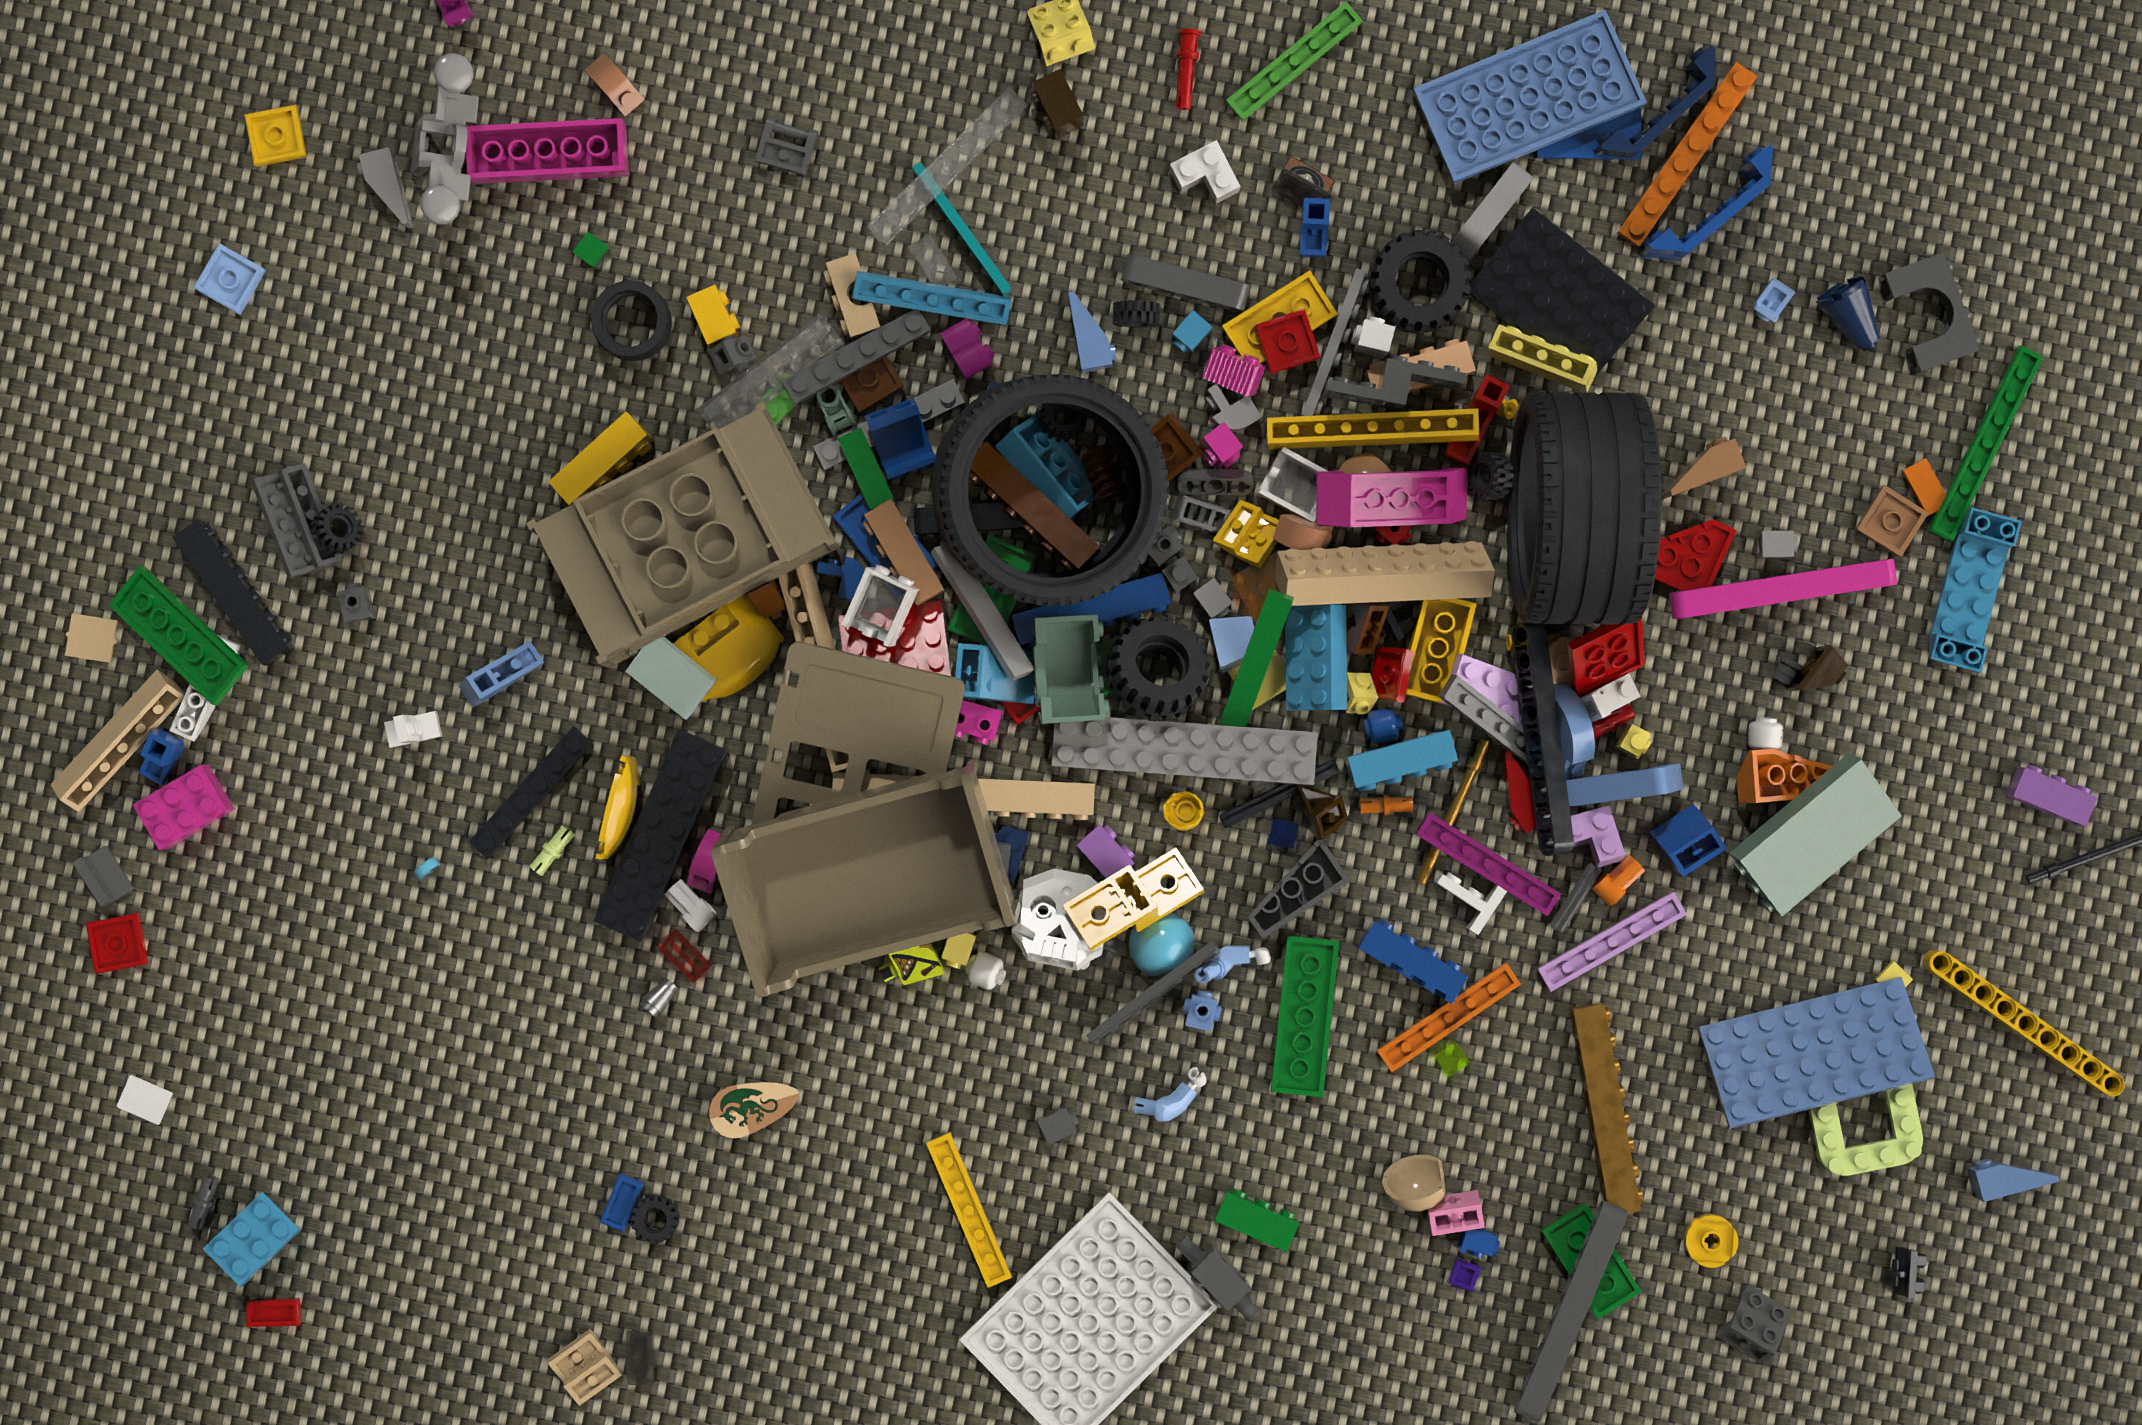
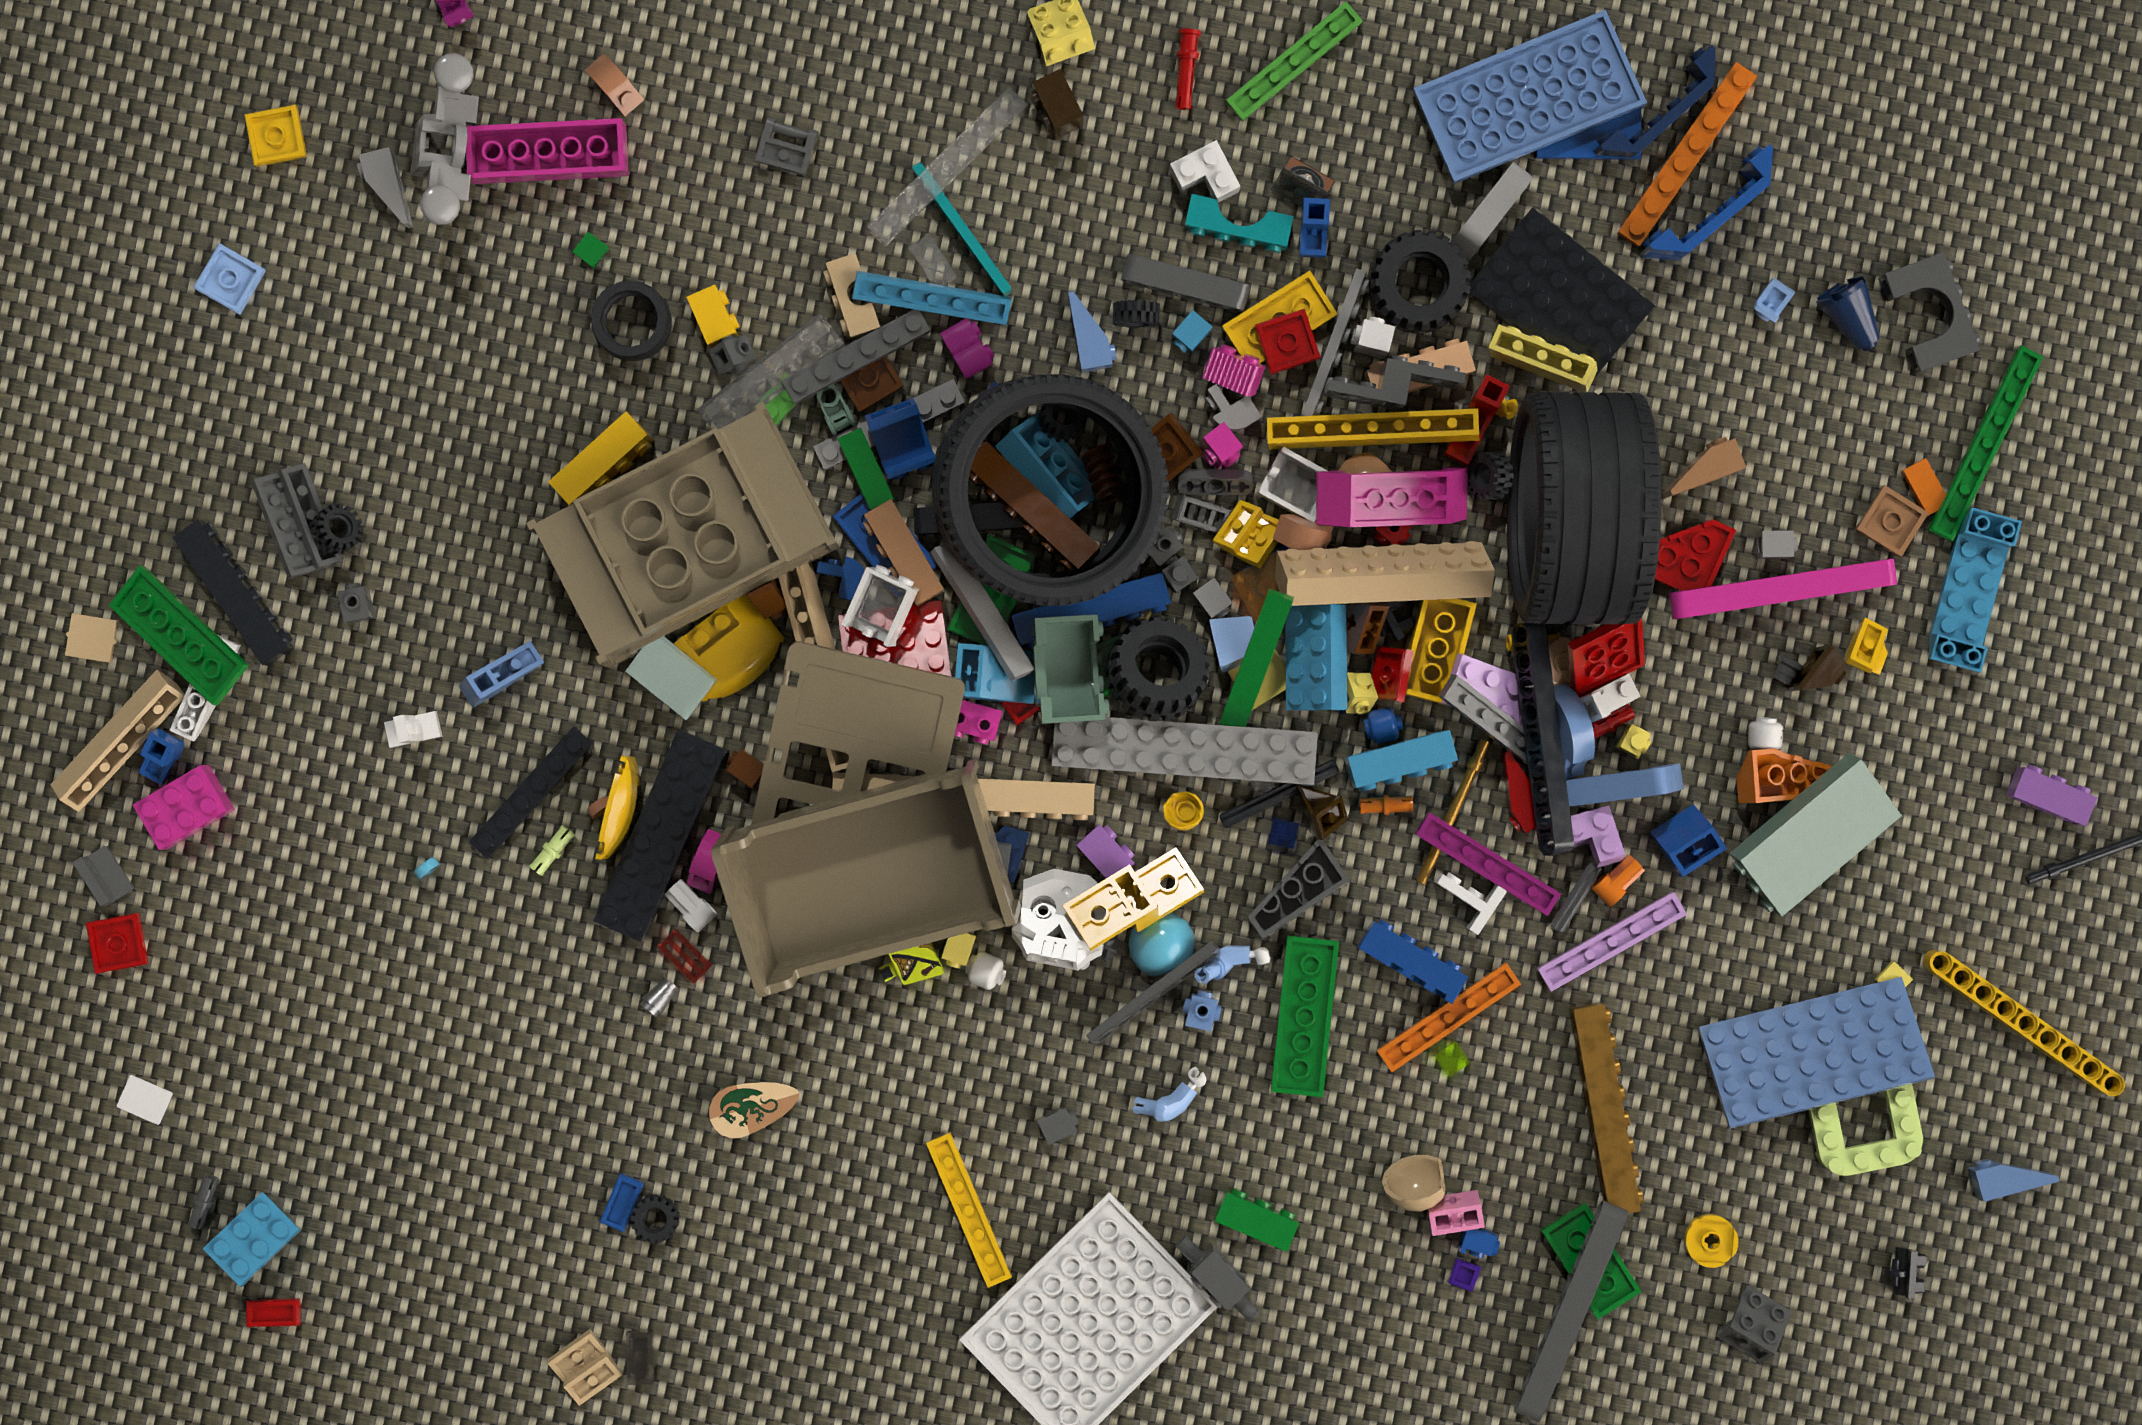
(598, 807): none -> nougat tile
(745, 767): none -> reddish brown brick
(1206, 218): none -> teal arch
(1867, 647): none -> yellow slope

